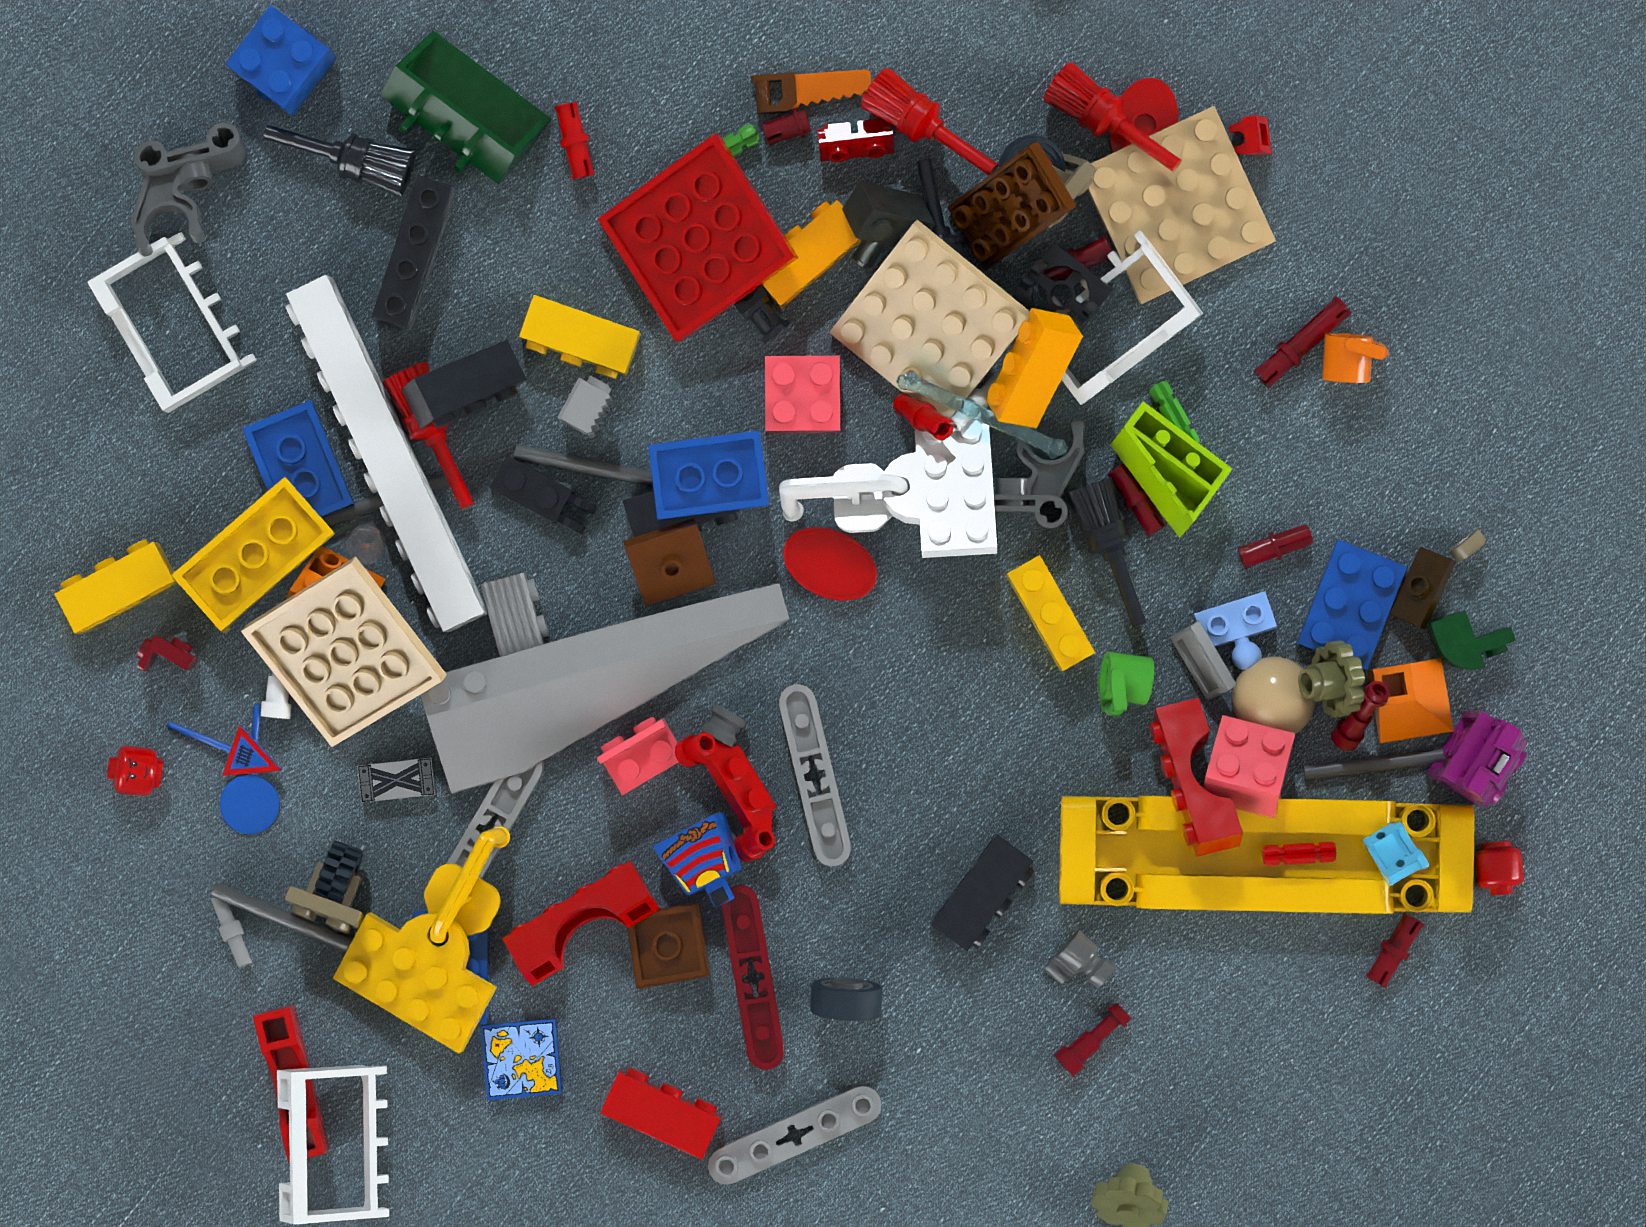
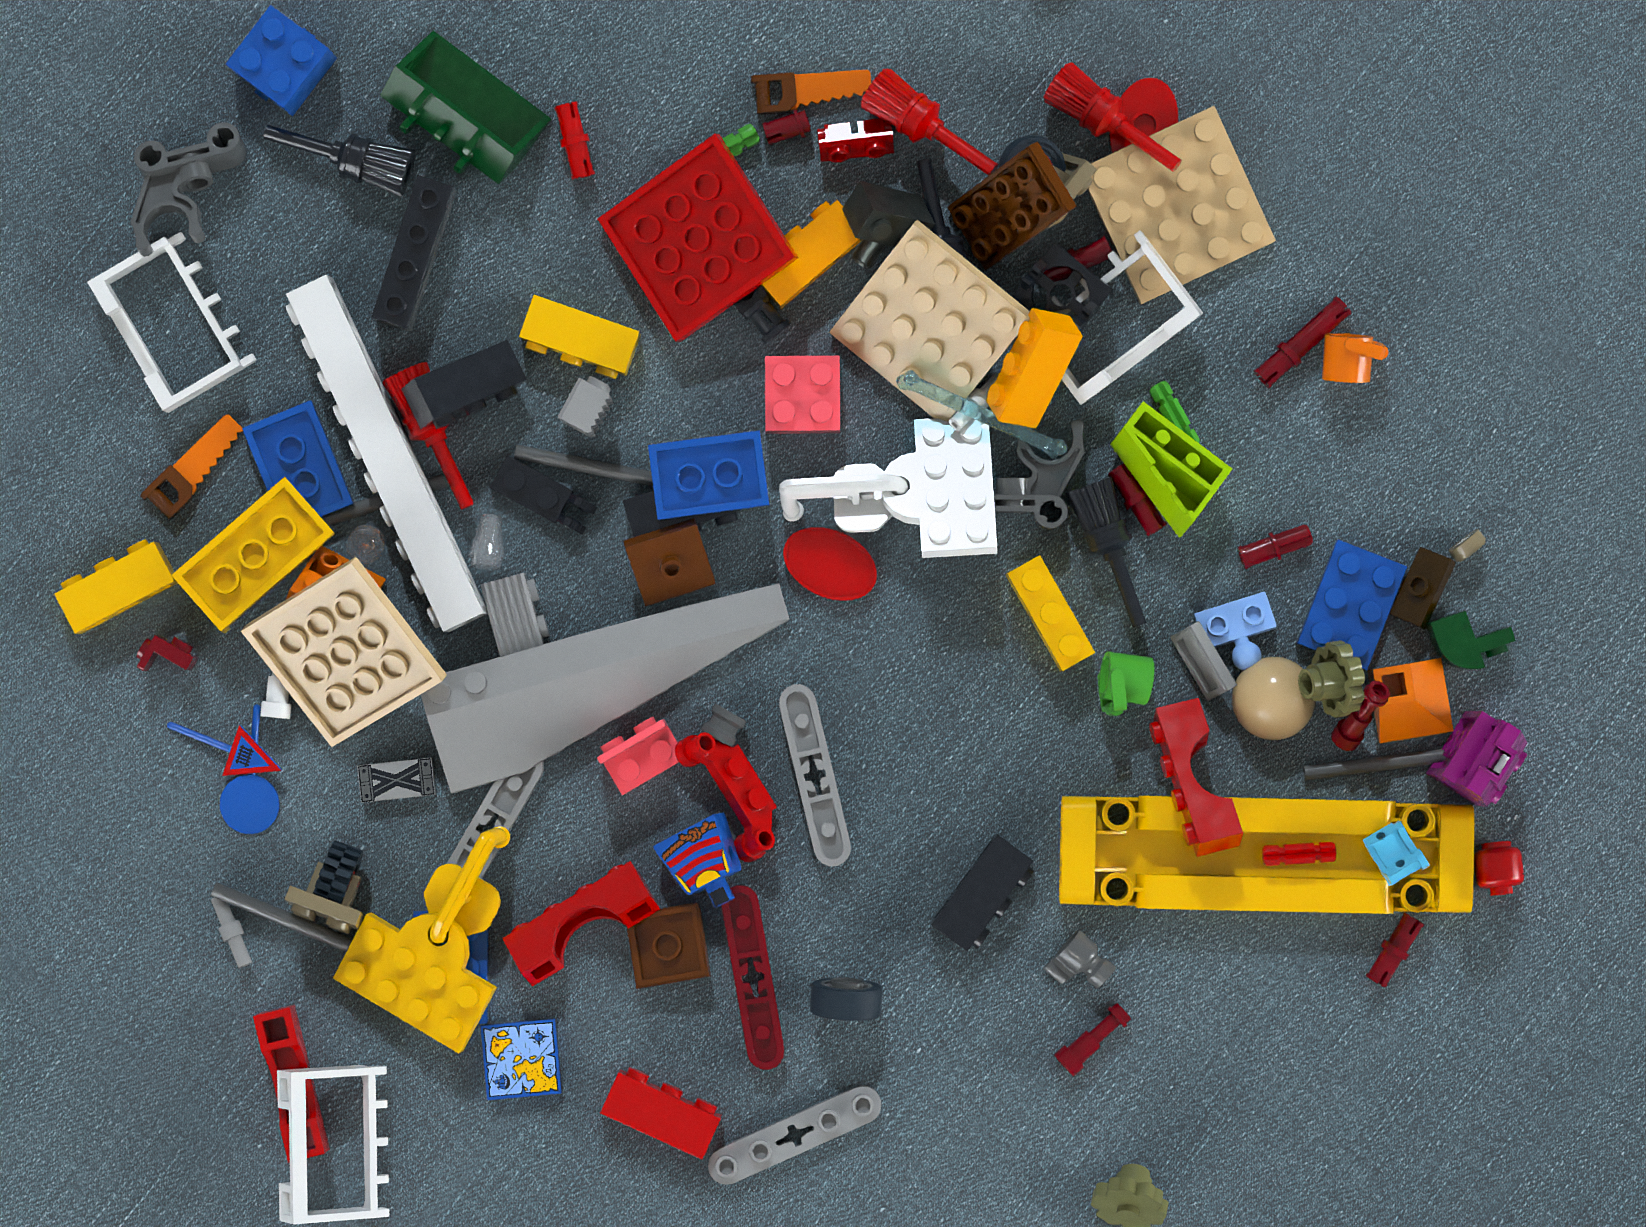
(135, 770): red head -> none
(192, 467): none -> orange piece
(487, 545): none -> clear cone
(923, 416): red pin -> none
(1249, 765): coral brick -> none
(1256, 136): red tile -> none

